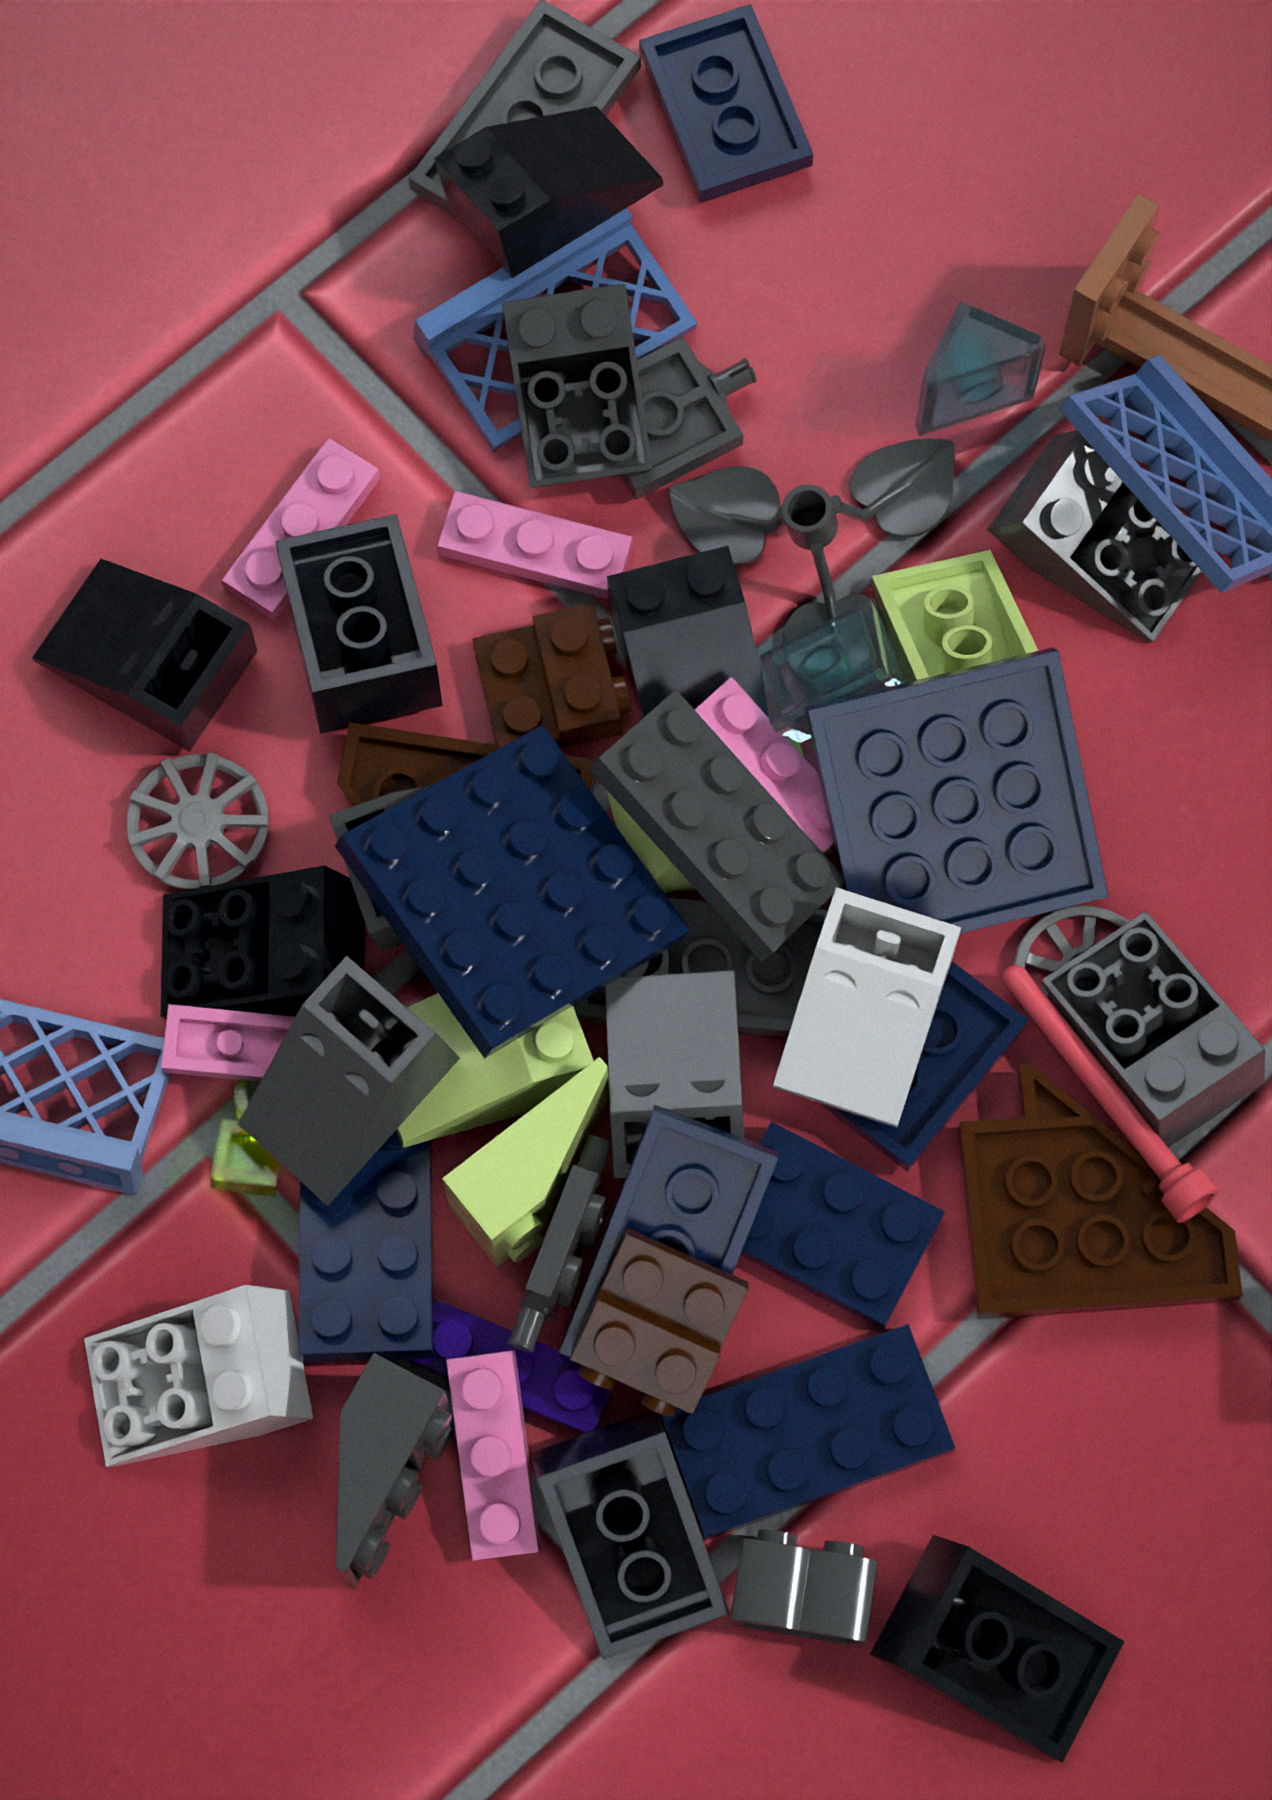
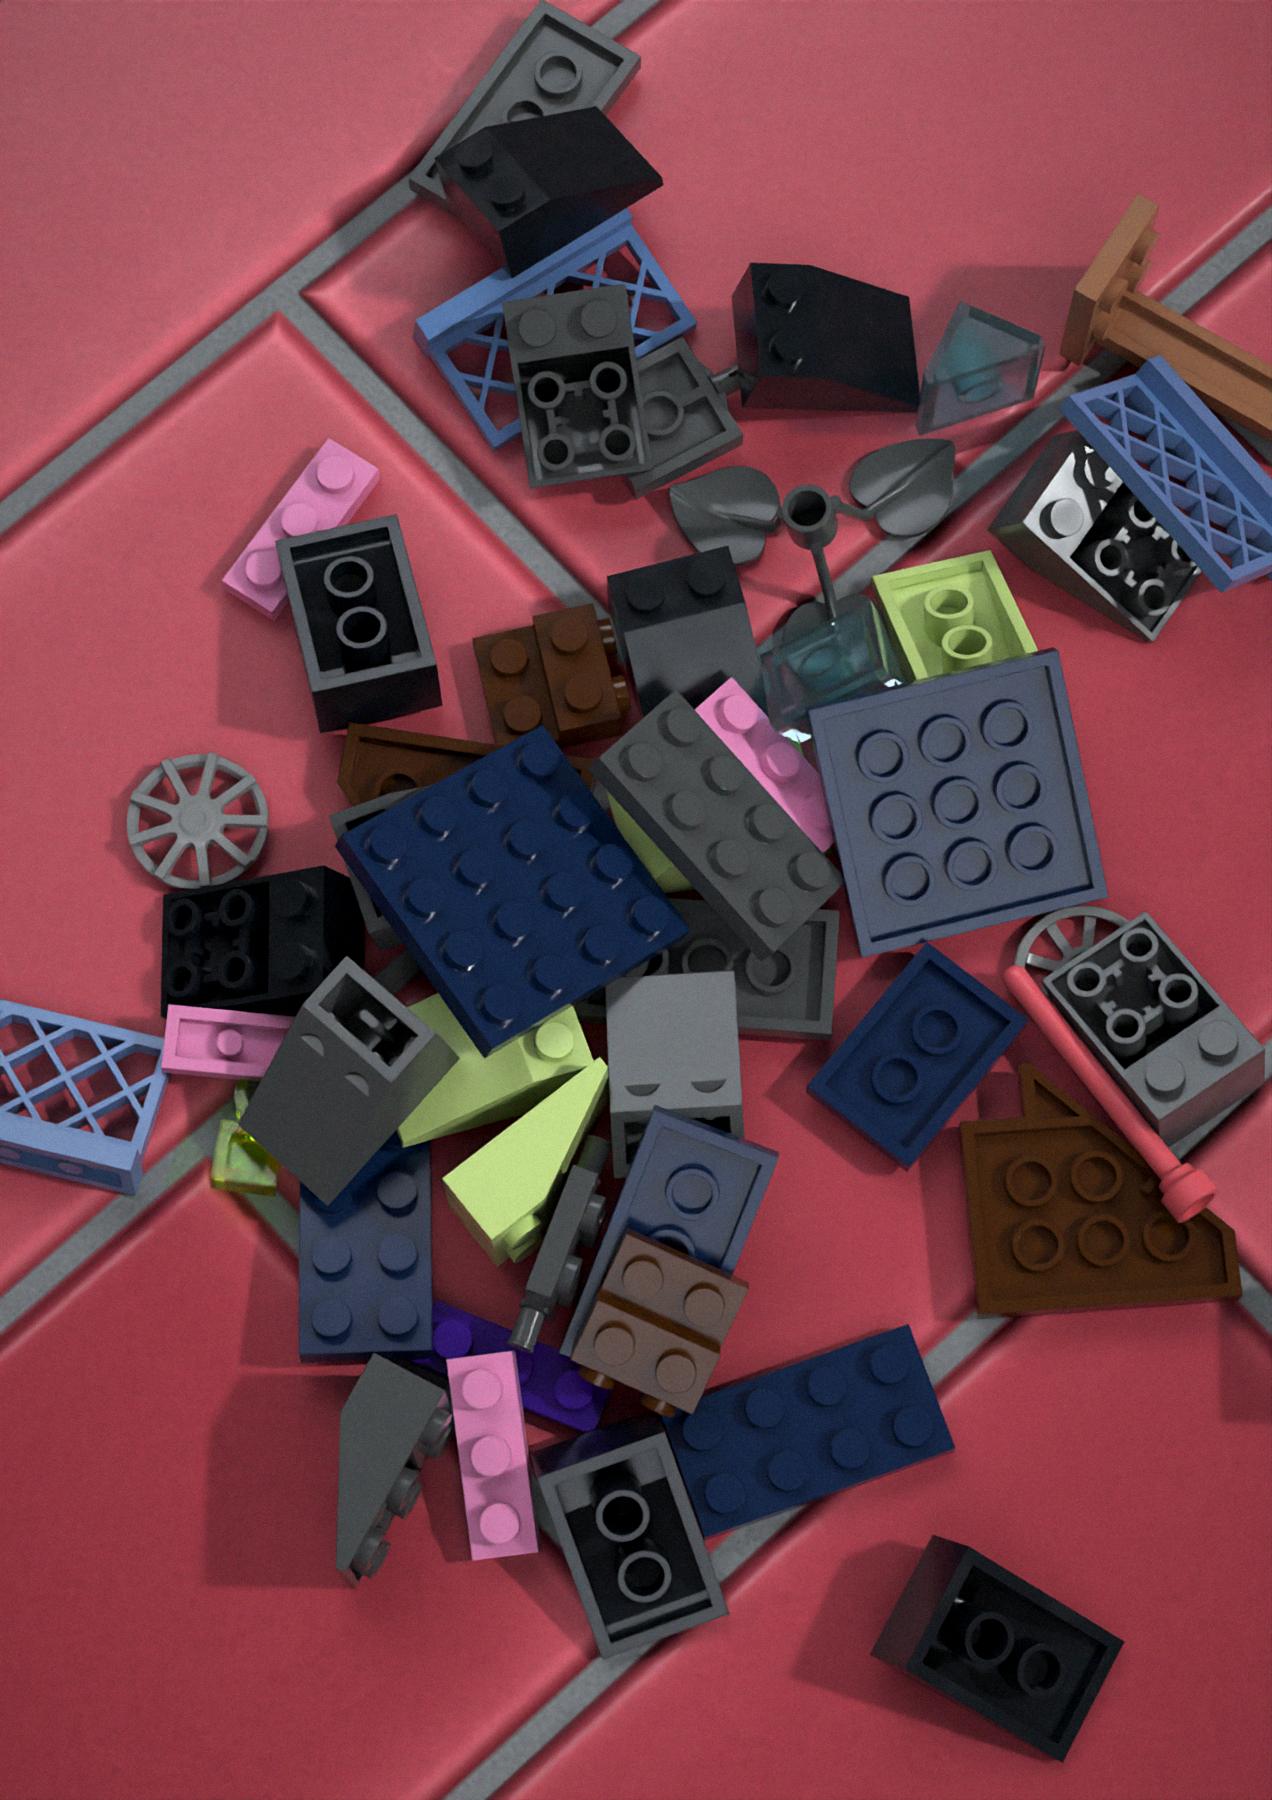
(149, 650): black slope -> none
(198, 1375): white slope -> none
(533, 544): bright pink plate -> none
(725, 103): dark blue plate -> none
(803, 1589): dark grey brick -> none
(822, 342): none -> black slope
(838, 1228): dark blue plate -> none
(866, 1007): white slope -> none

